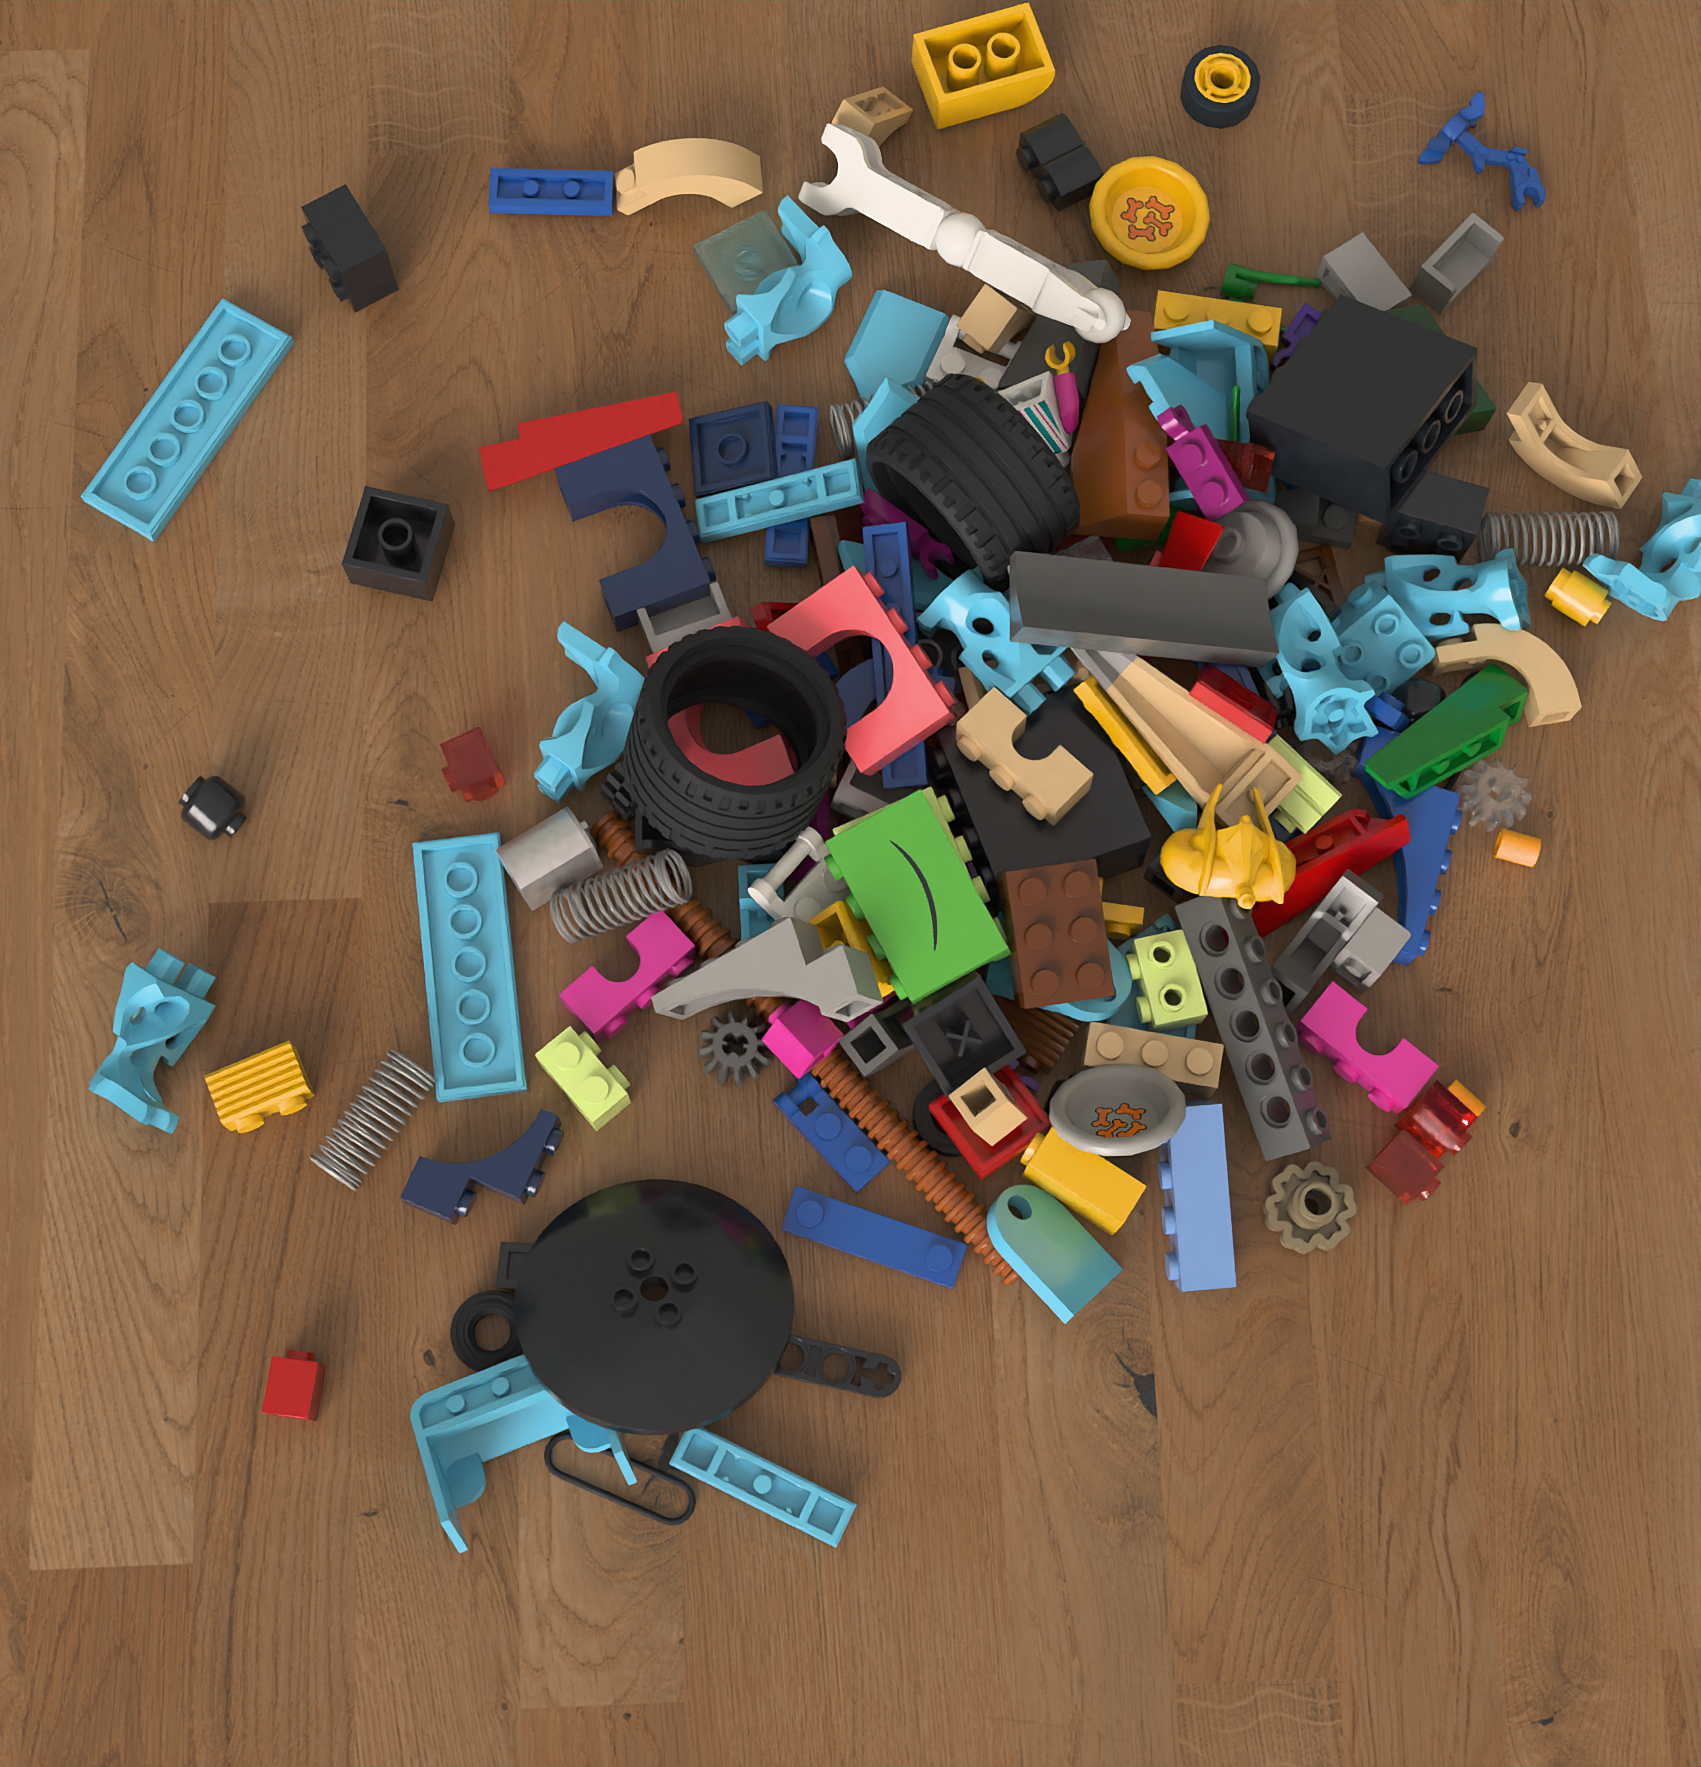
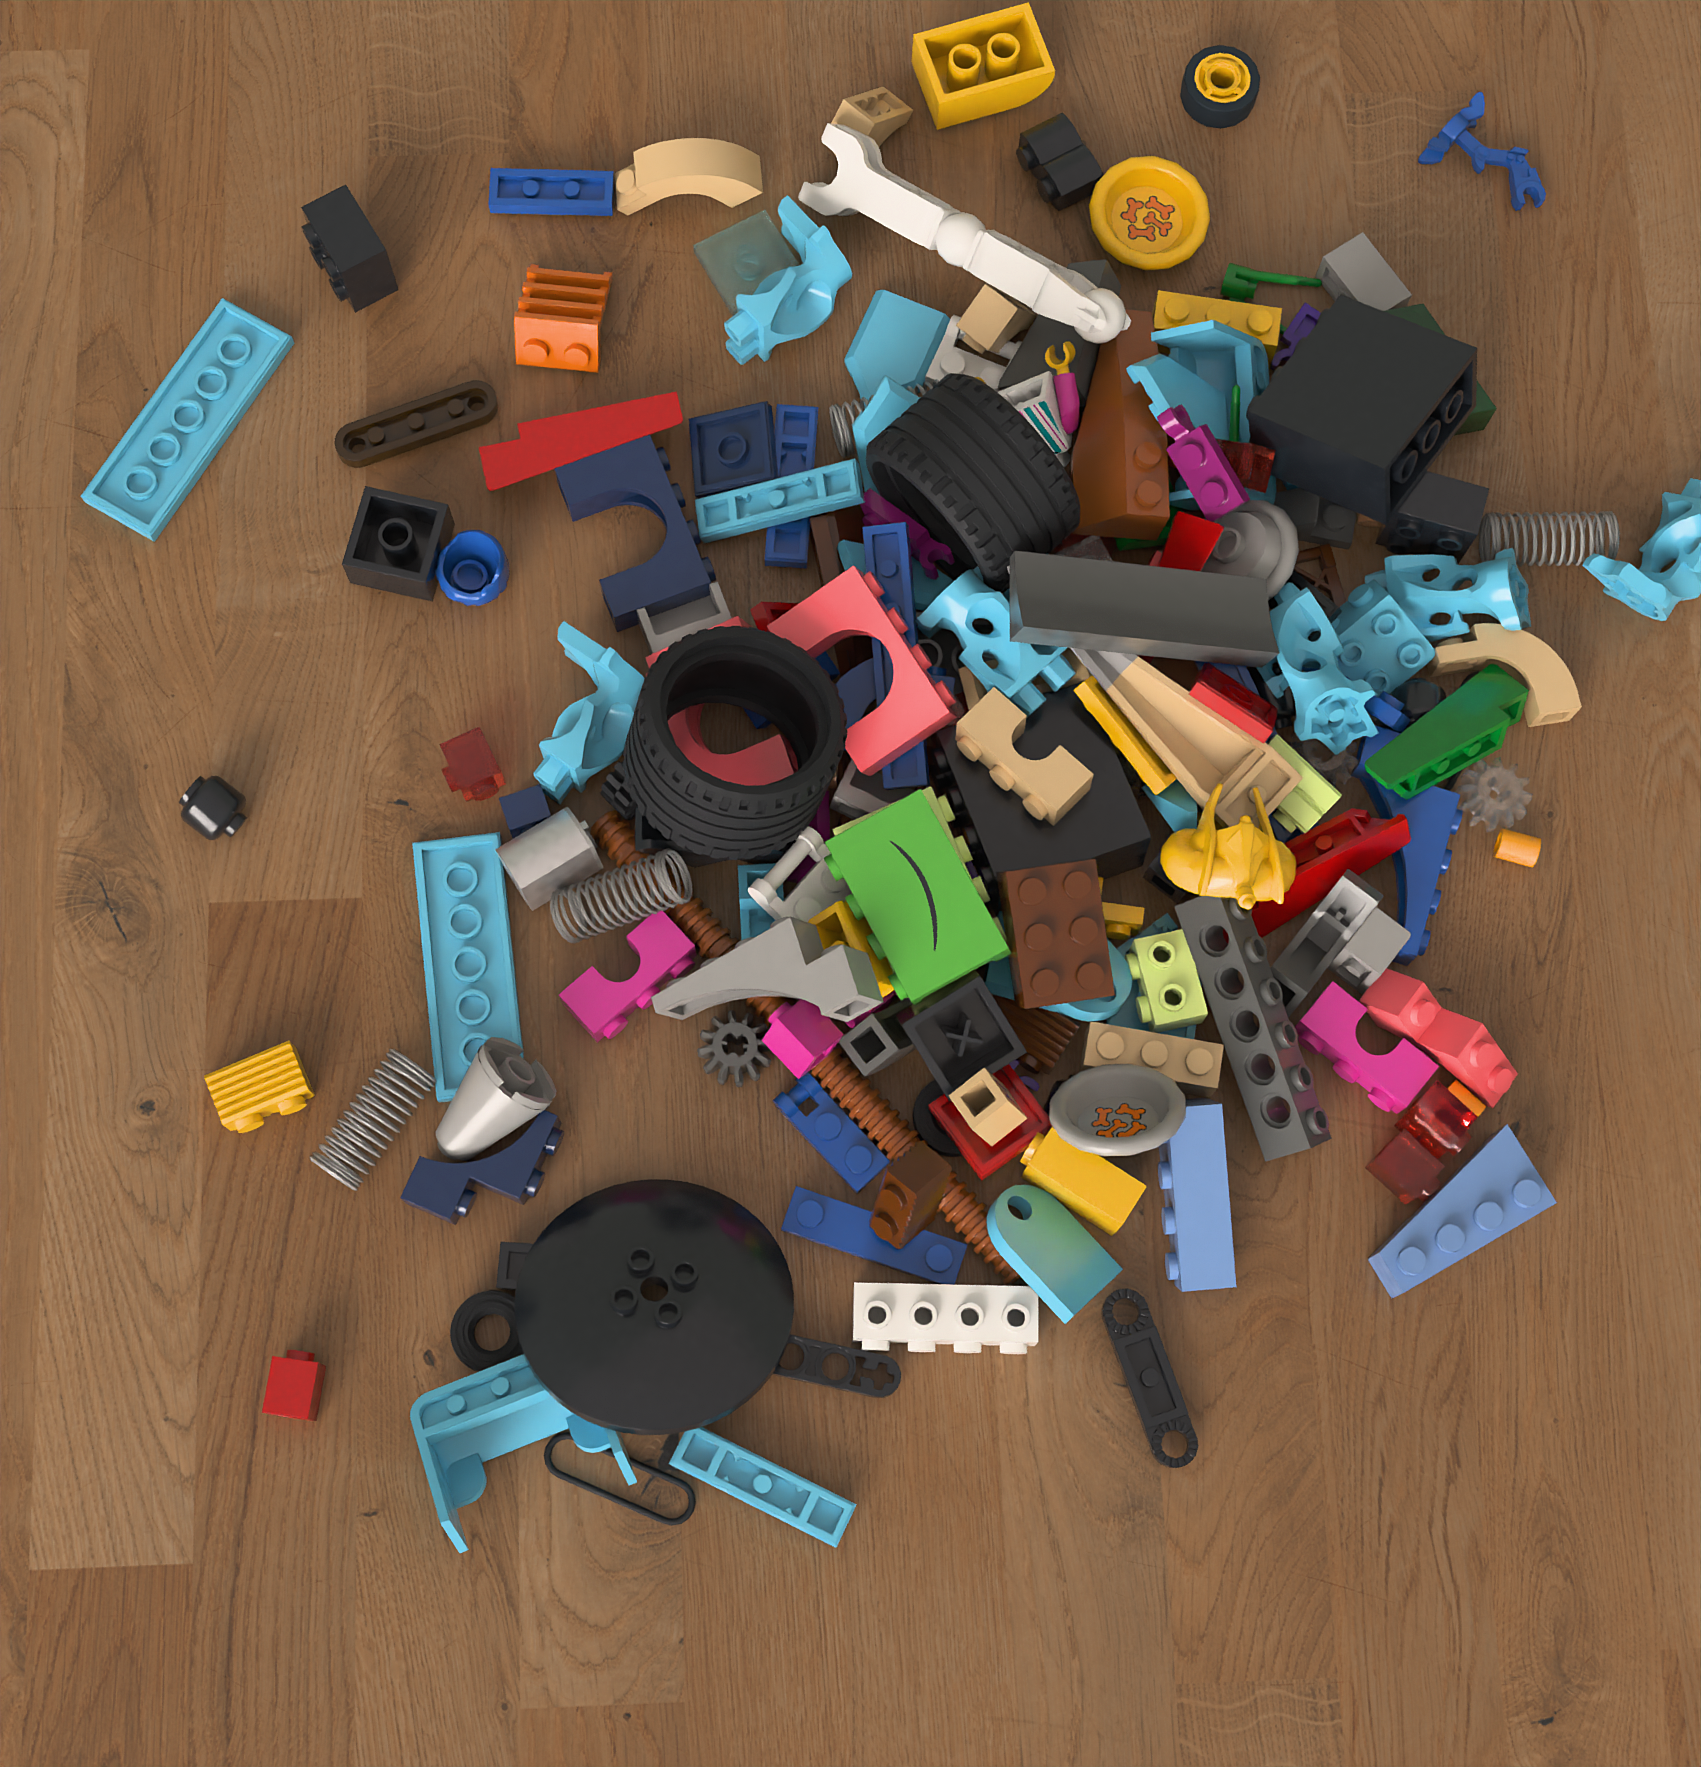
(159, 1012): medium azure hips -> none
(416, 423): none -> dark brown plate
(473, 568): none -> blue hair
(493, 1099): none -> light grey cone
(524, 809): none -> dark blue plate
(561, 319): none -> orange plate
(583, 1078): yellowish green brick -> none
(909, 1195): none -> reddish brown brick
(945, 1315): none -> white brick
(1149, 1378): none -> black plate
(1287, 1210): dark tan plant -> none
(1454, 1041): none -> coral arch
(1456, 263): light grey panel -> none
(1475, 1206): none -> medium blue wedge
(1565, 458): tan arch -> none
(1578, 597): yellow brick -> none

